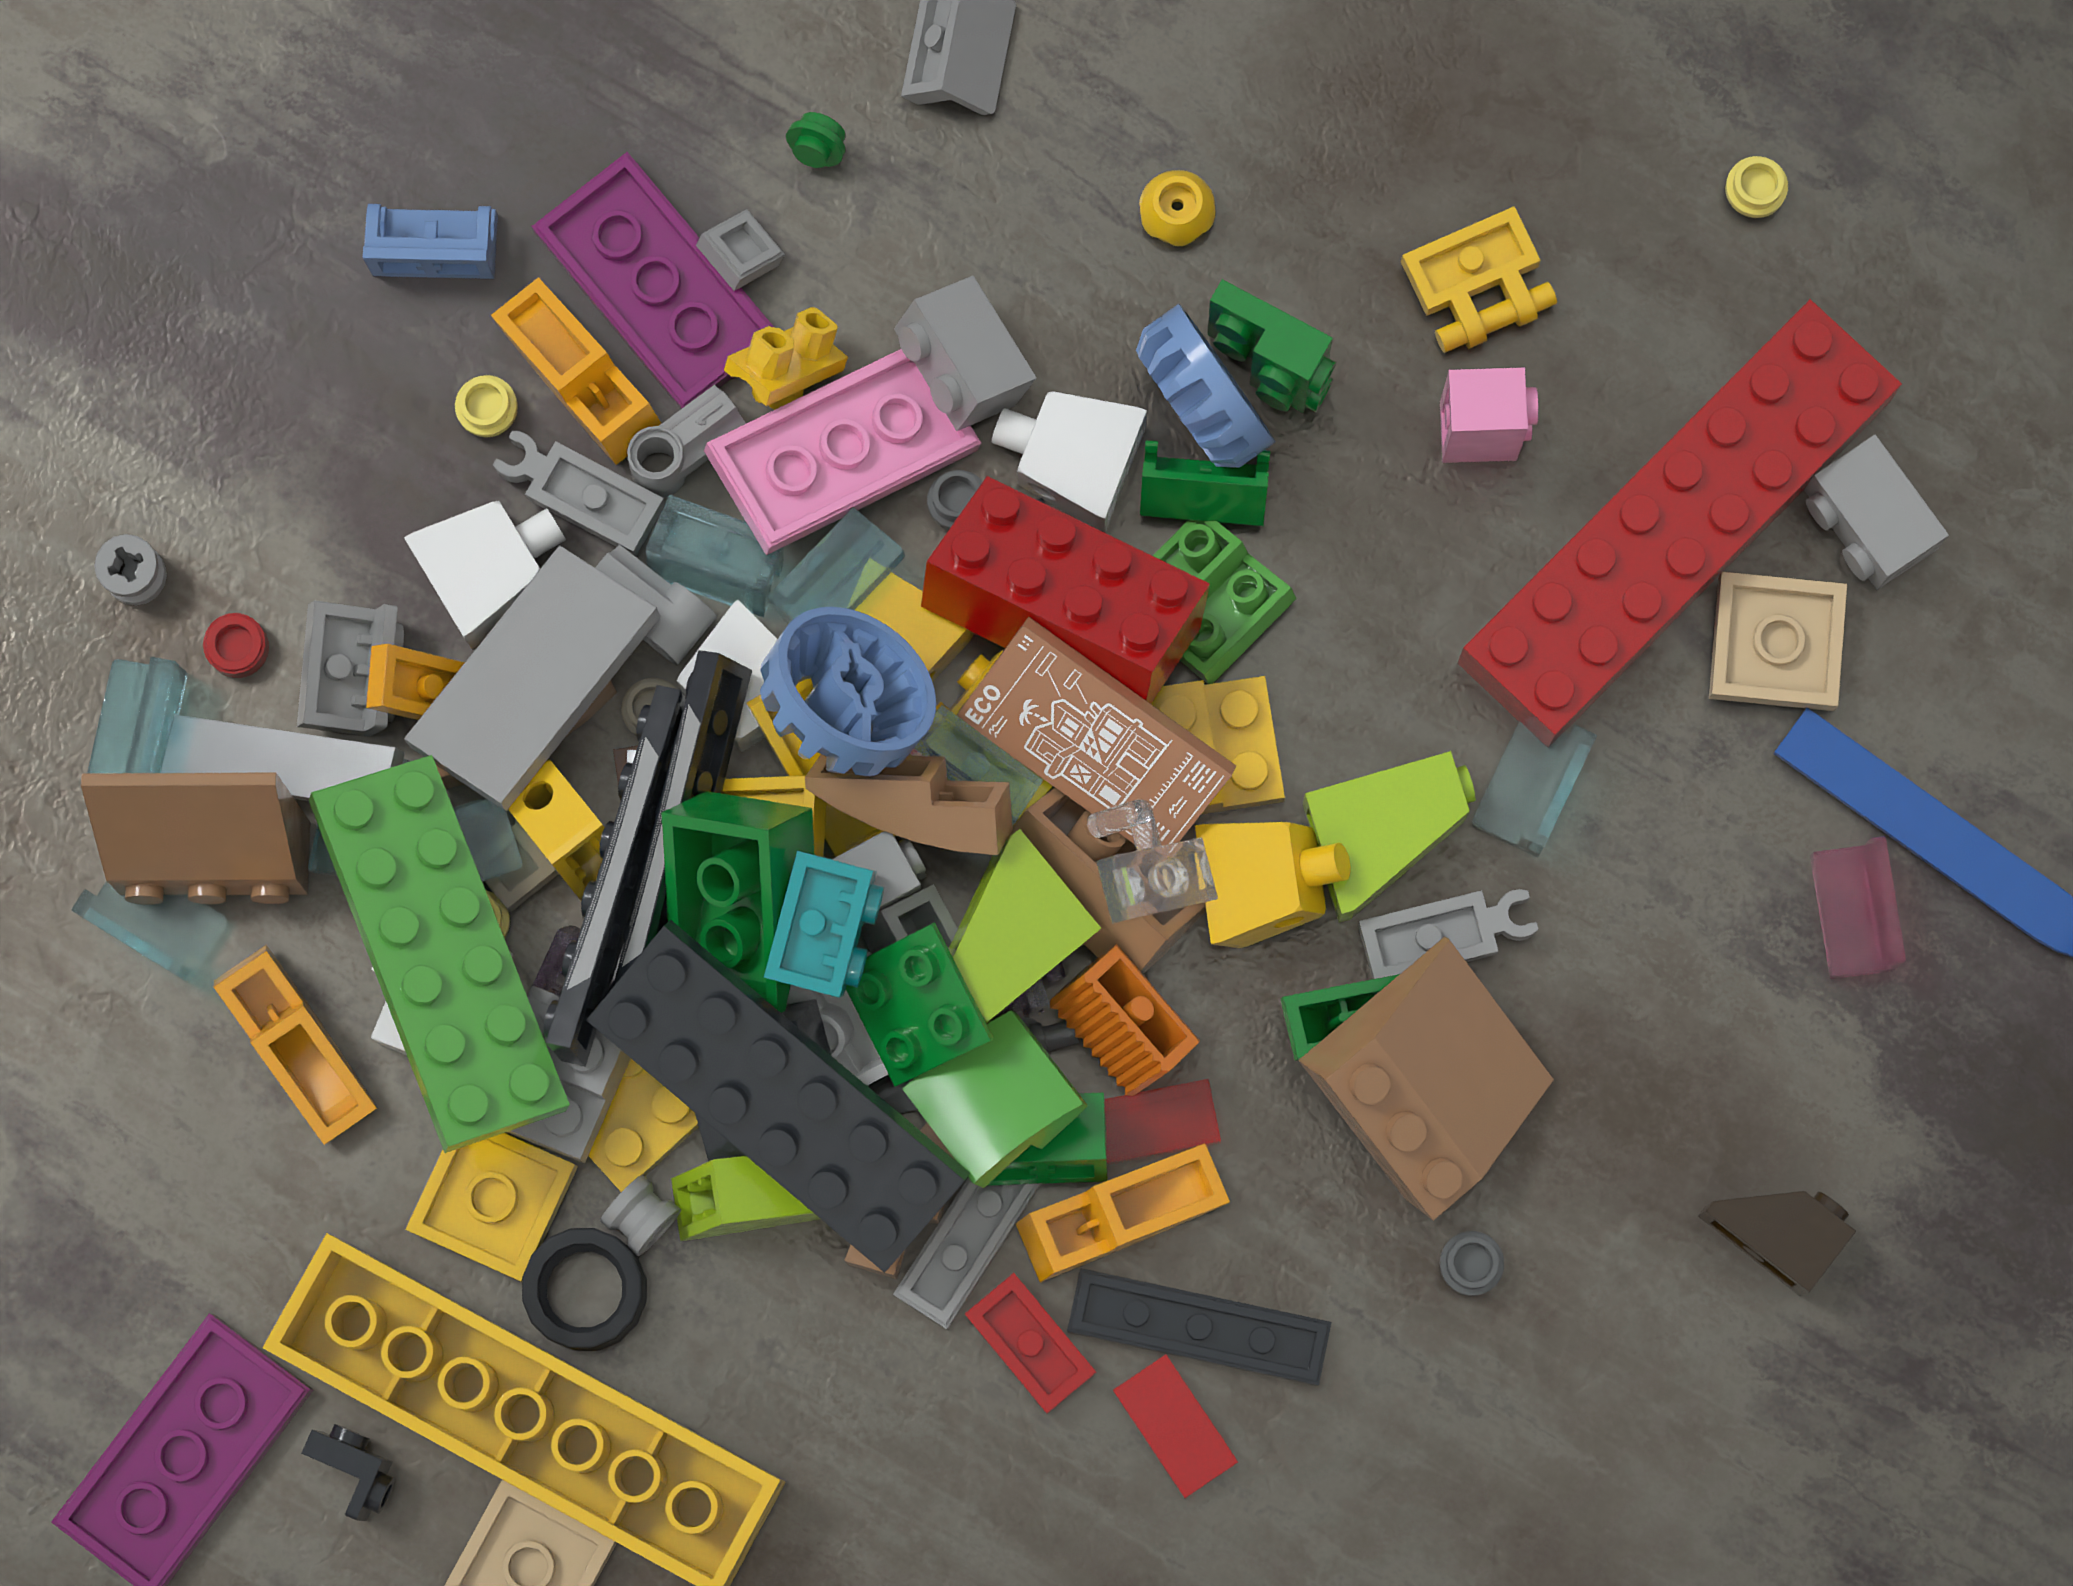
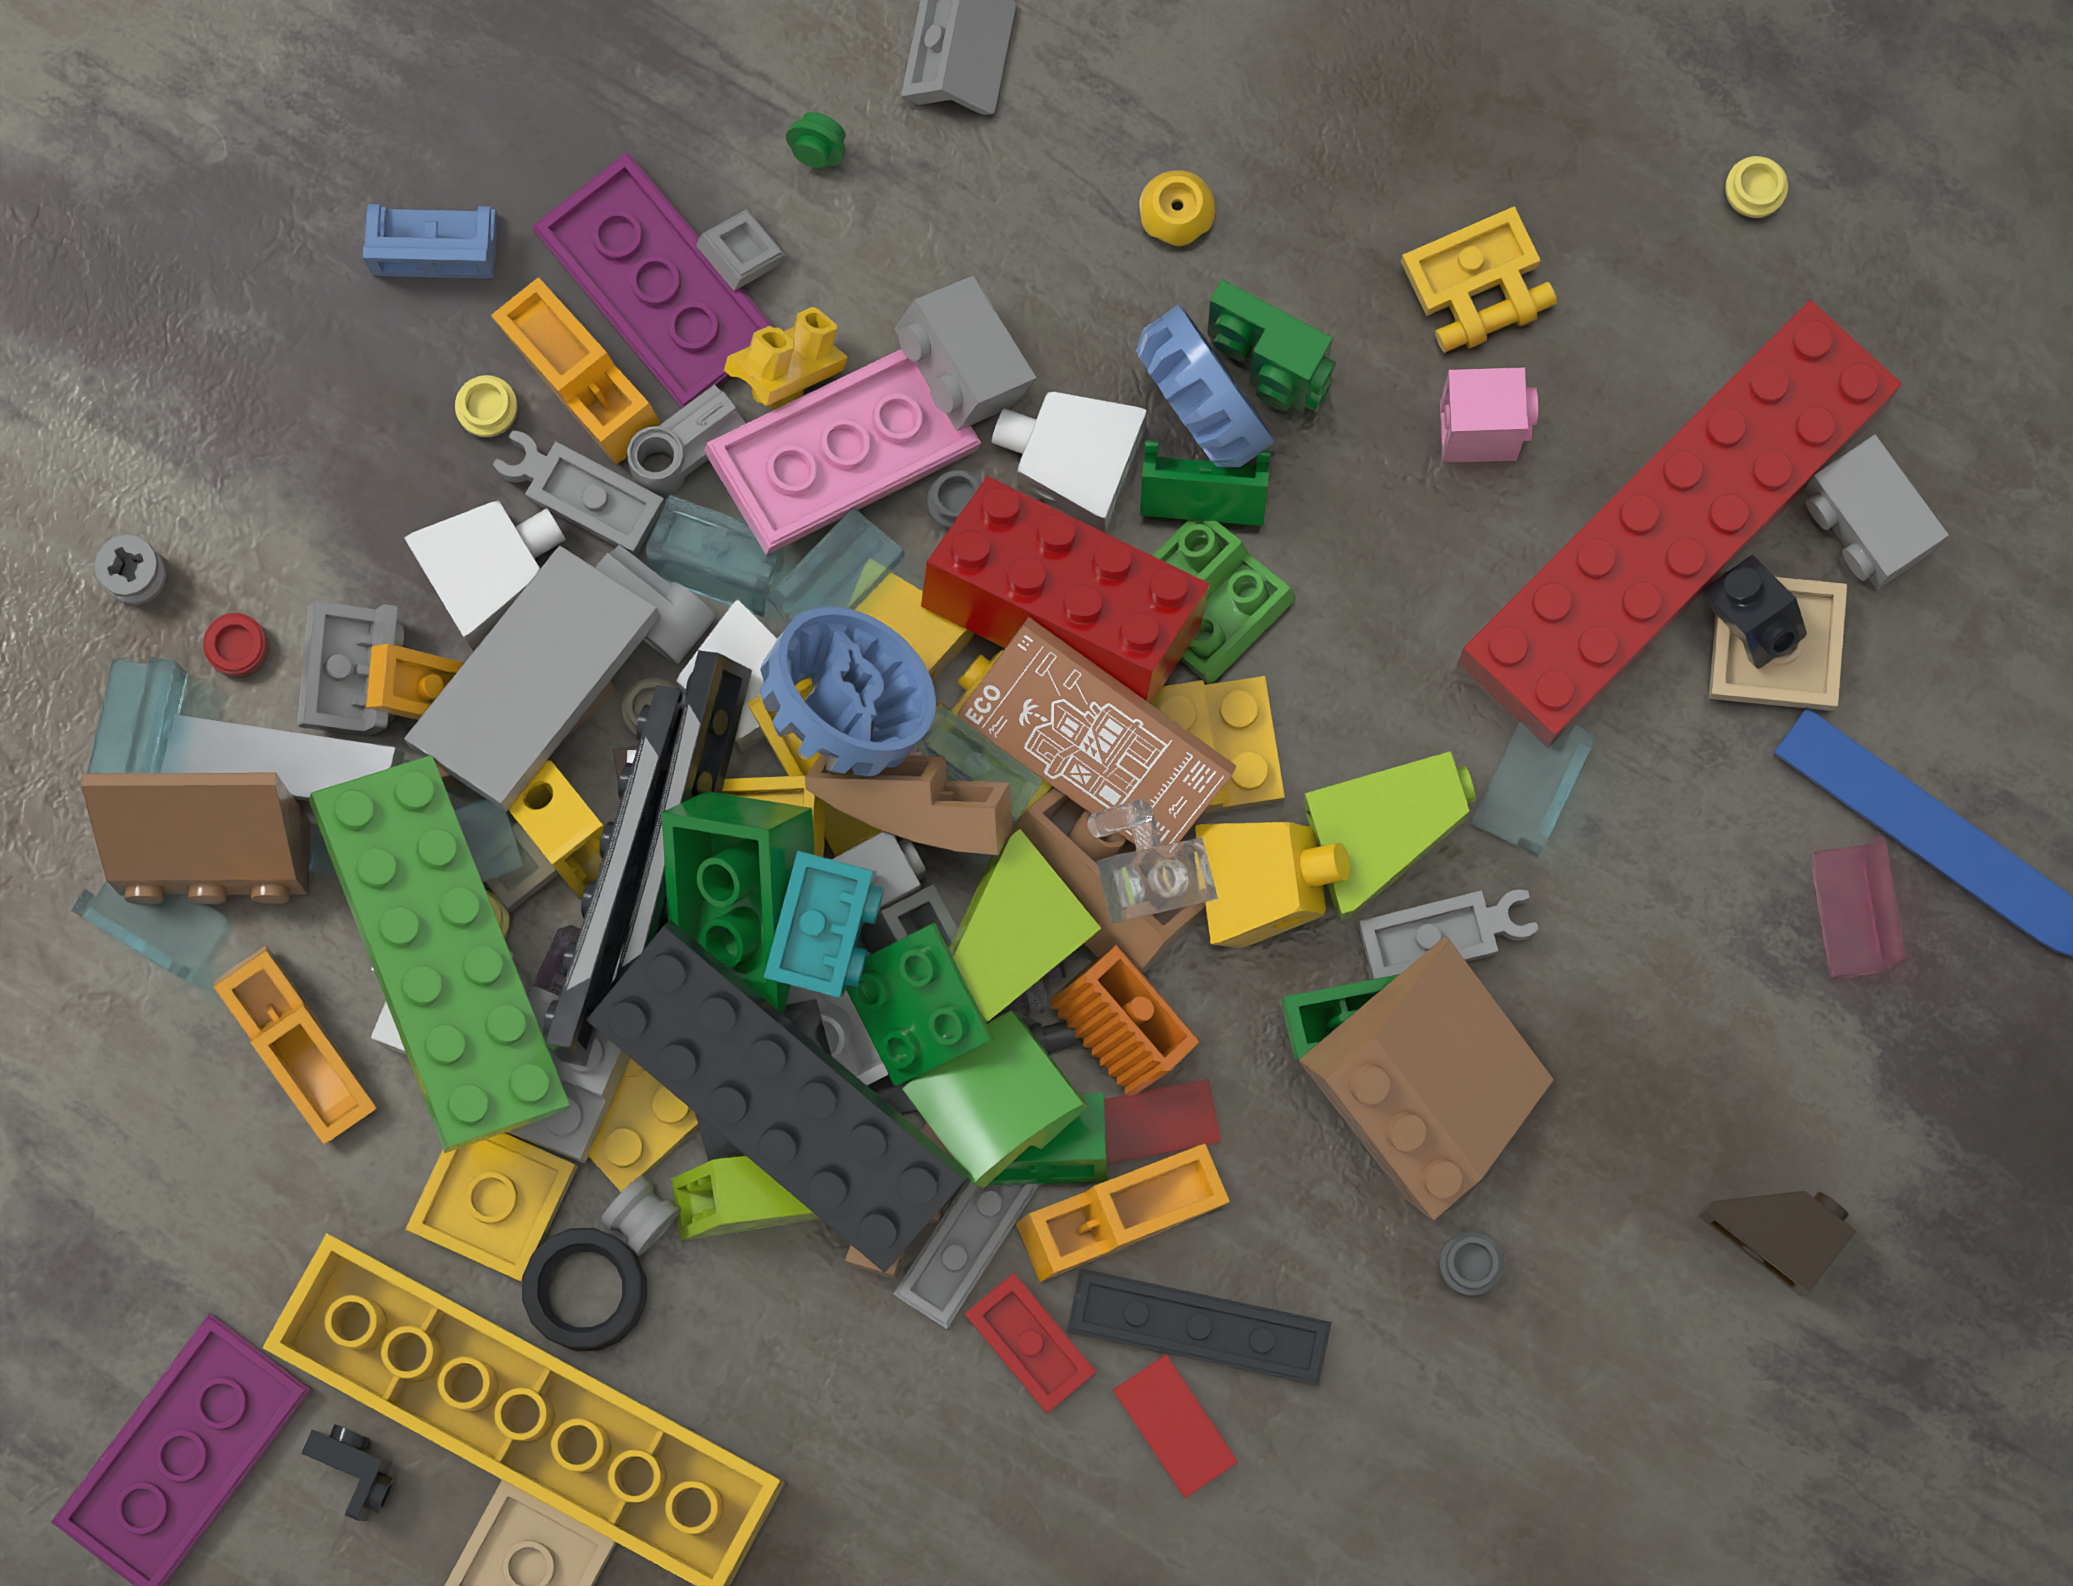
(1757, 610): none -> black bracket

